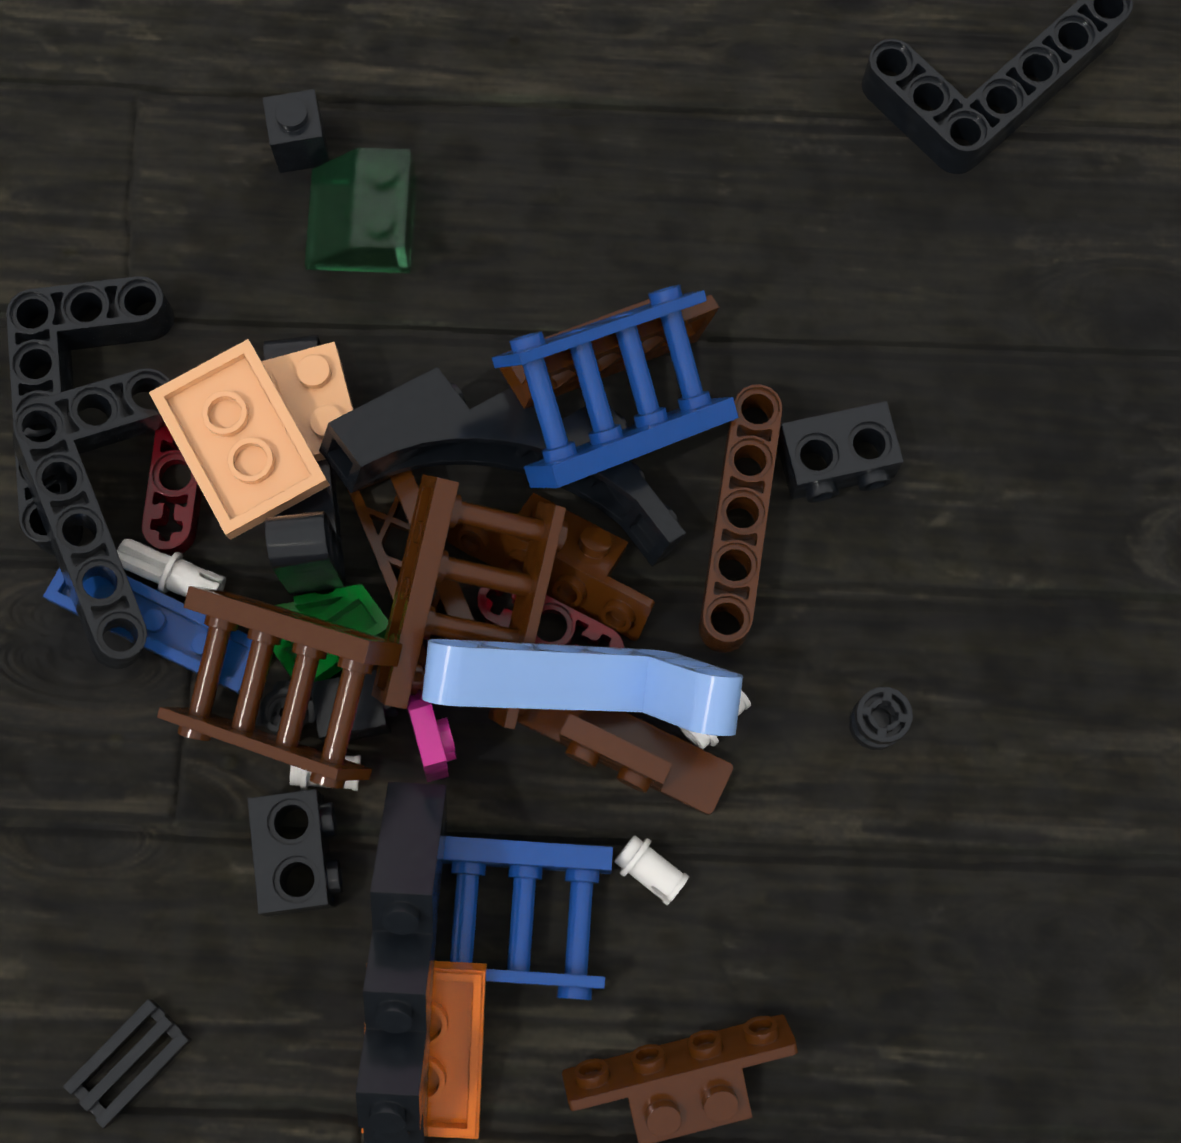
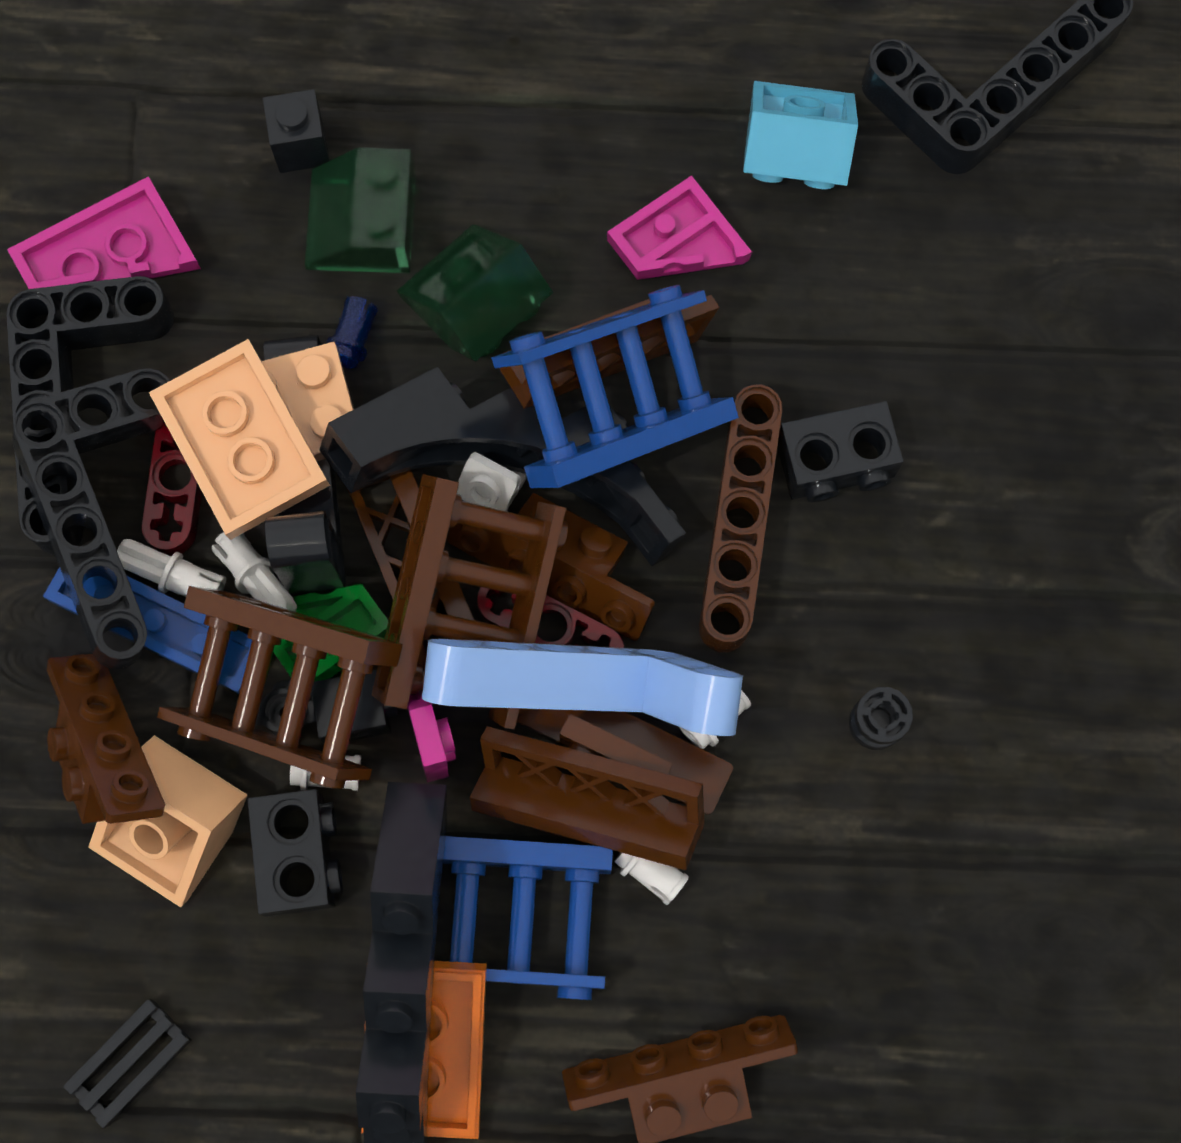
(98, 746): none -> reddish brown bracket
(109, 240): none -> dark pink wing
(181, 845): none -> light nougat slope
(252, 571): none -> white axle
(353, 331): none -> clear blue pin
(477, 291): none -> clear green slope
(489, 483): none -> white bracket
(588, 805): none -> reddish brown fence
(678, 235): none -> dark pink wing
(800, 135): none -> medium azure slope

